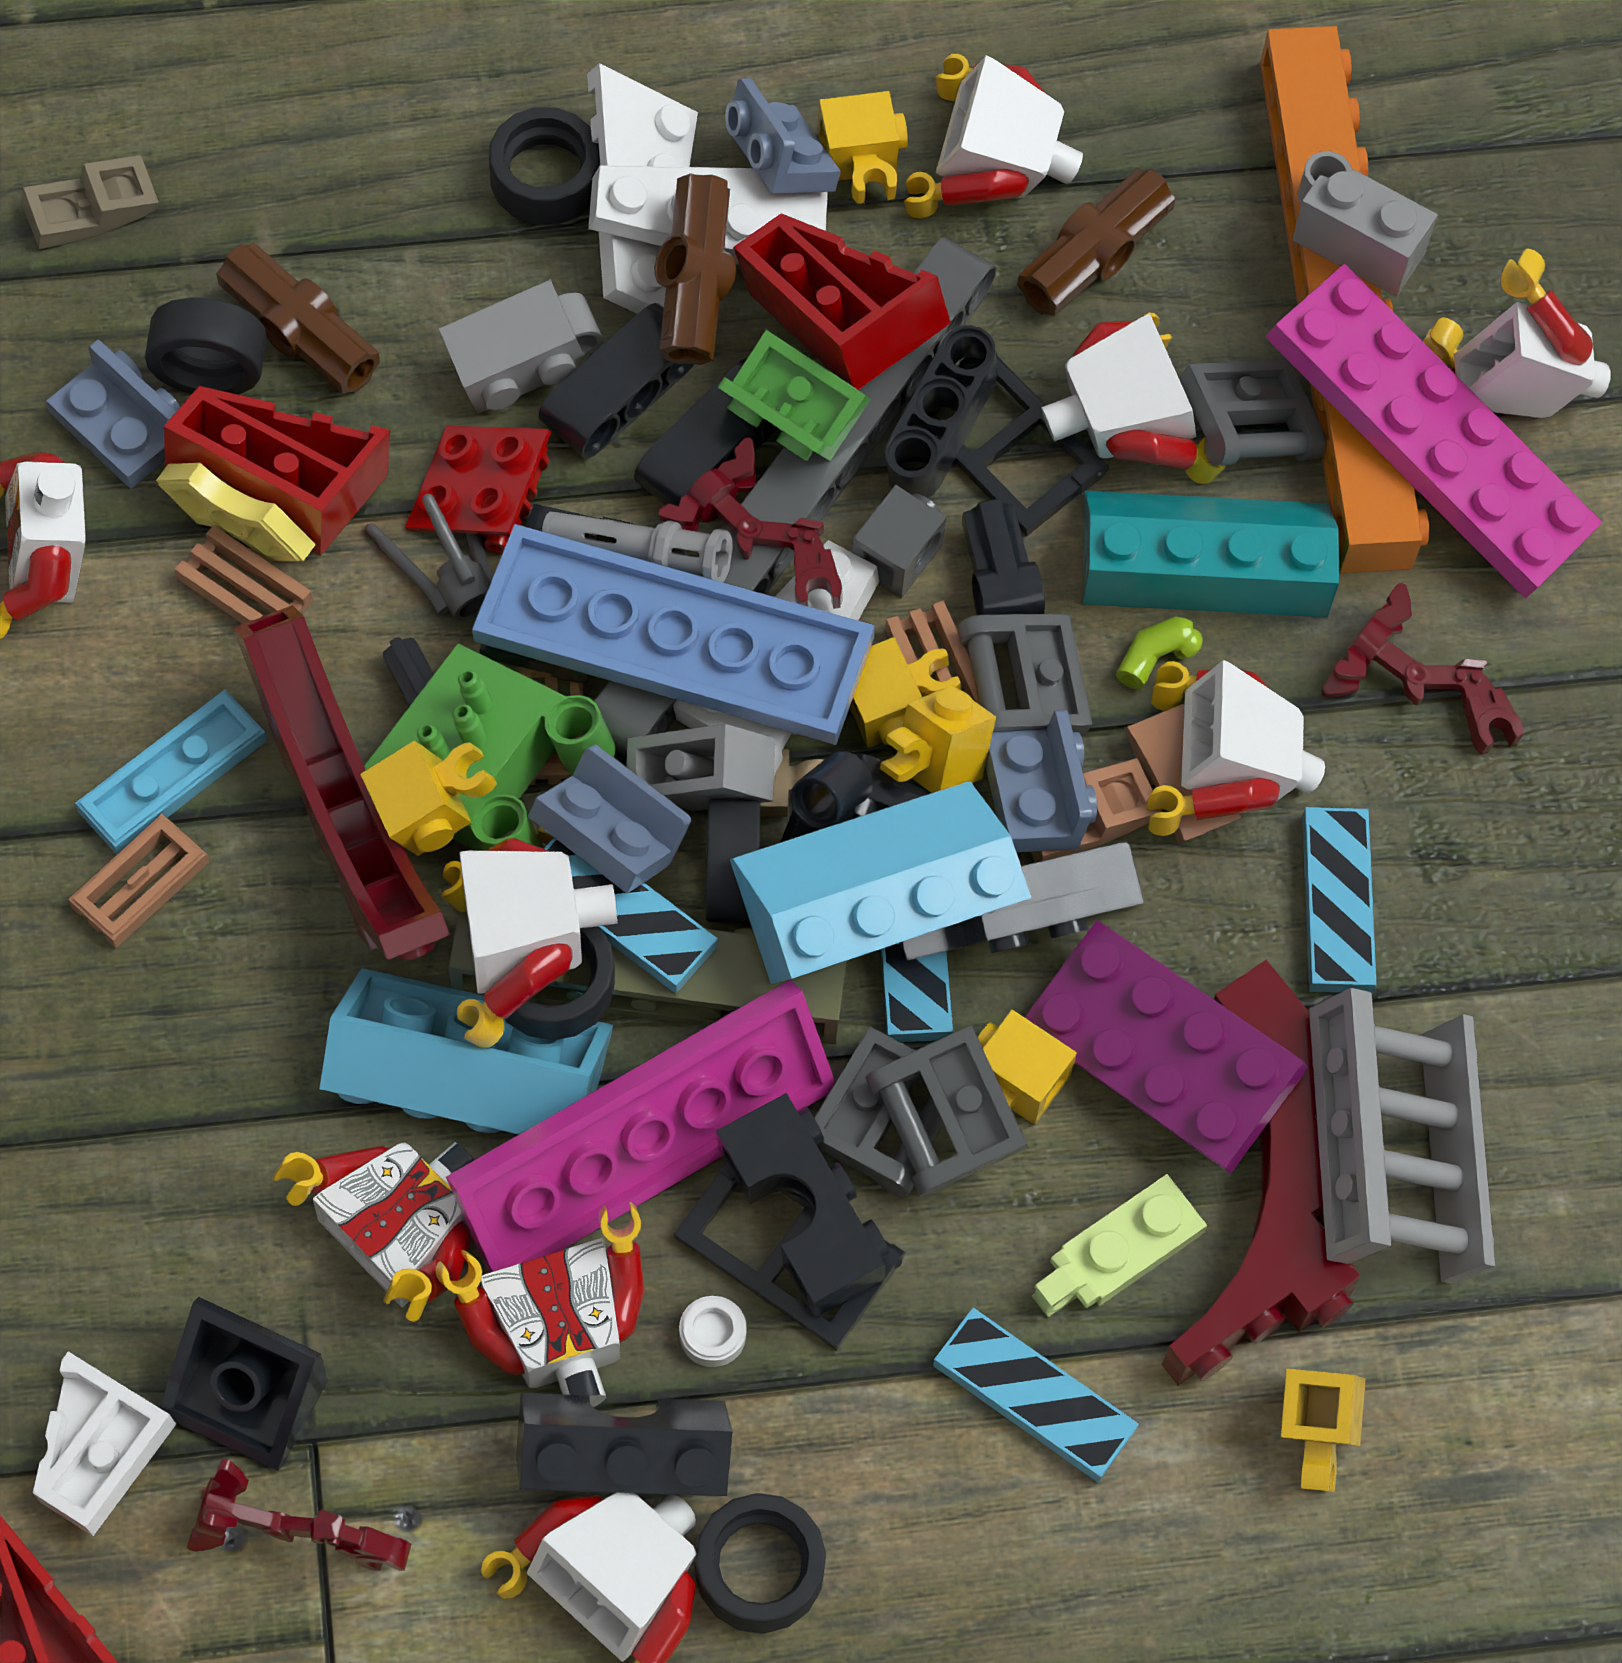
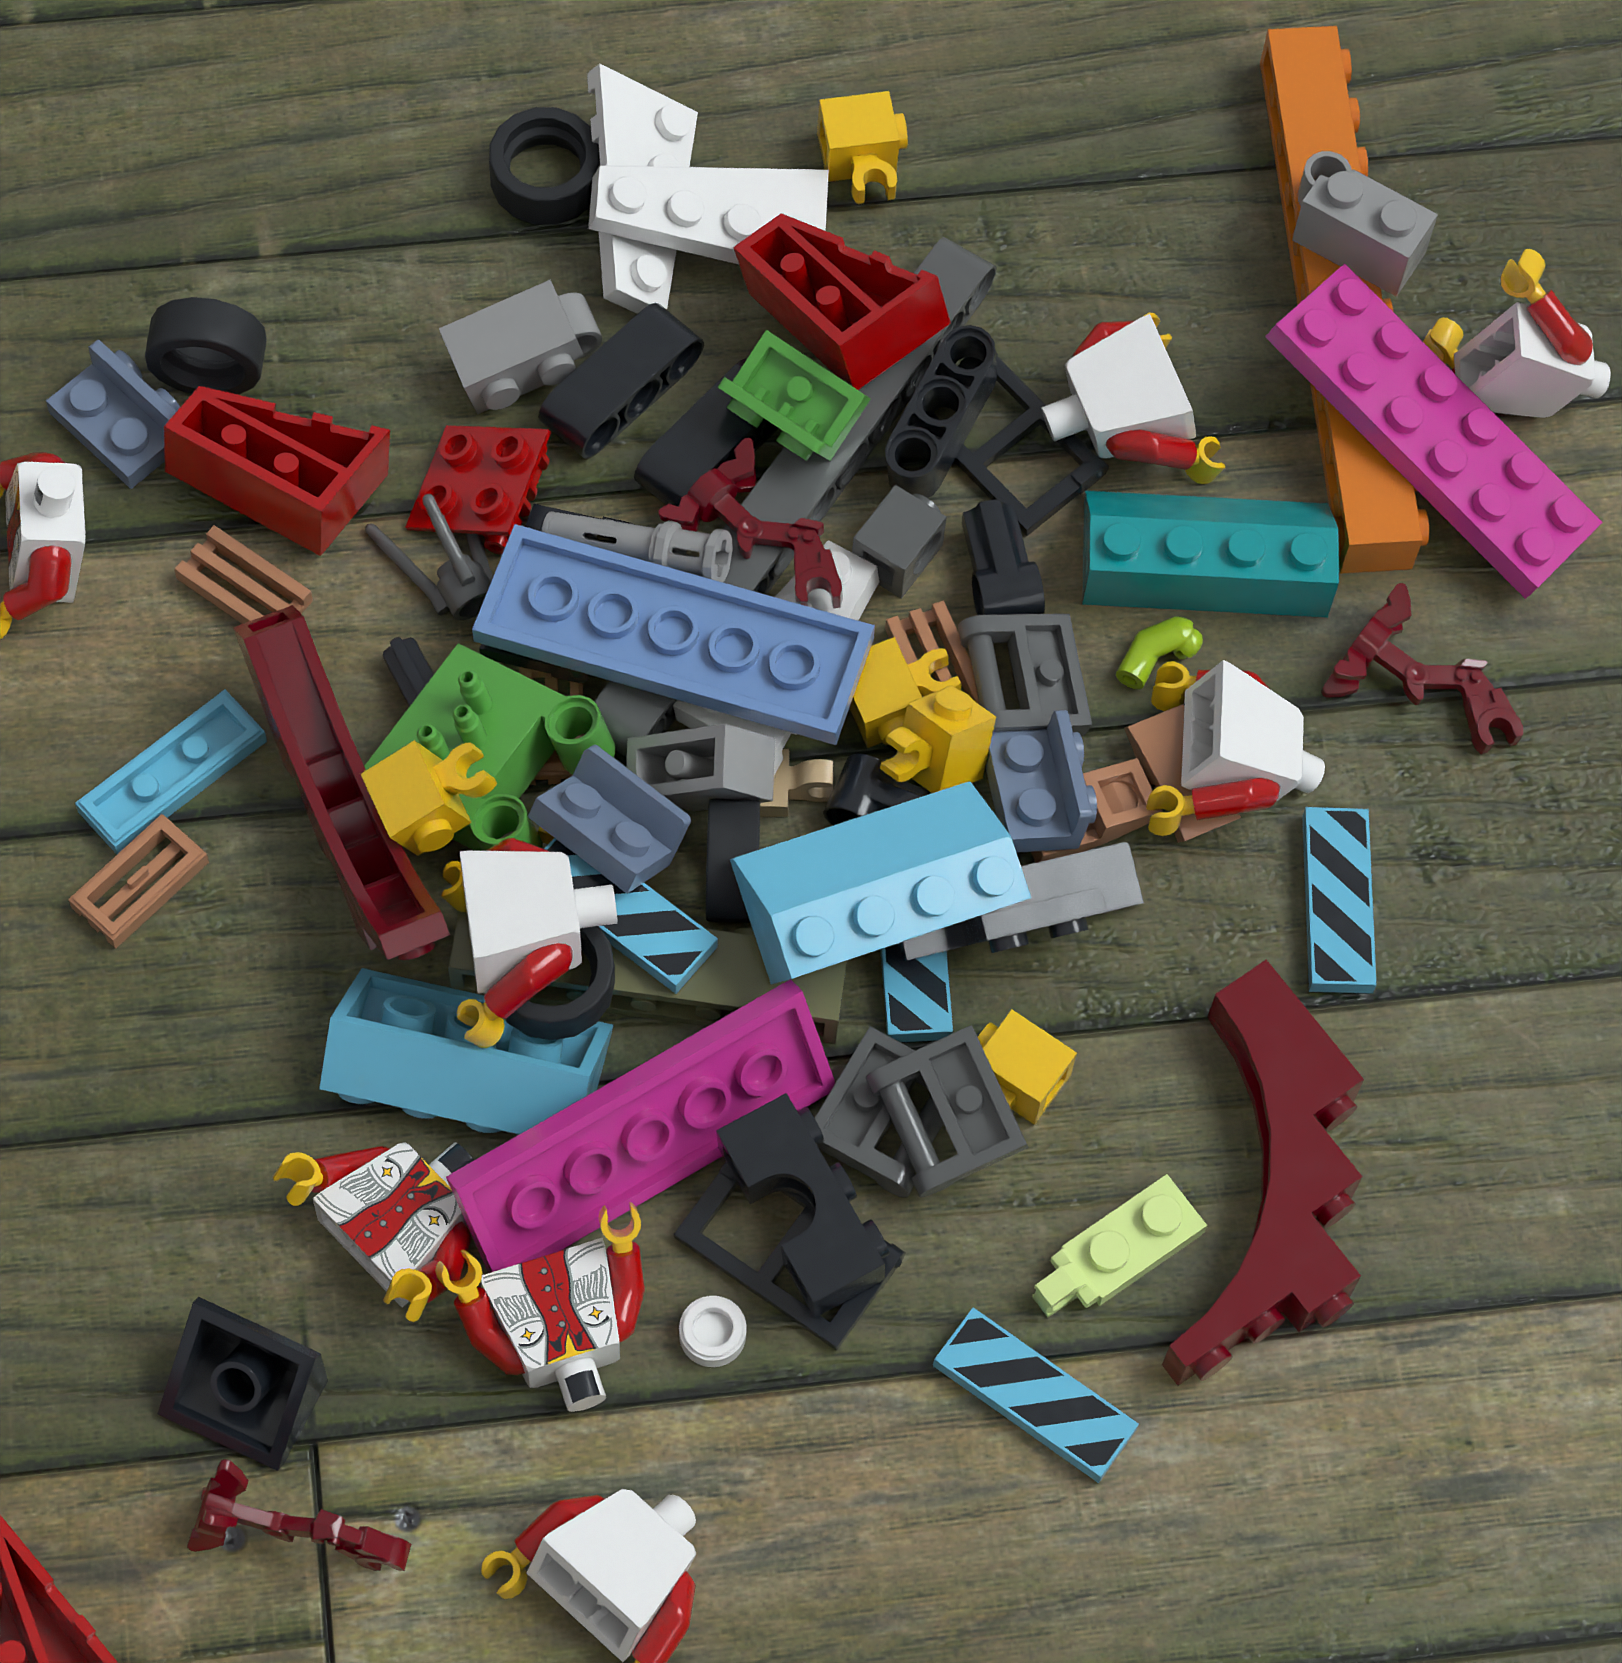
(95, 1445): white wing -> none
(98, 202): dark tan slope -> none
(251, 521): light yellow tile -> none
(298, 318): reddish brown piece -> none
(577, 1448): black arch -> none
(695, 269): reddish brown piece -> none
(765, 1510): black tyre -> none
(779, 143): sand blue bracket -> none
(828, 794): black piece -> none
(996, 139): white torso -> none
(1096, 241): reddish brown piece -> none
(1166, 1046): magenta plate -> none
(1249, 395): dark grey plate -> none
(1322, 1412): yellow brick -> none
(1352, 1137): light grey fence -> none

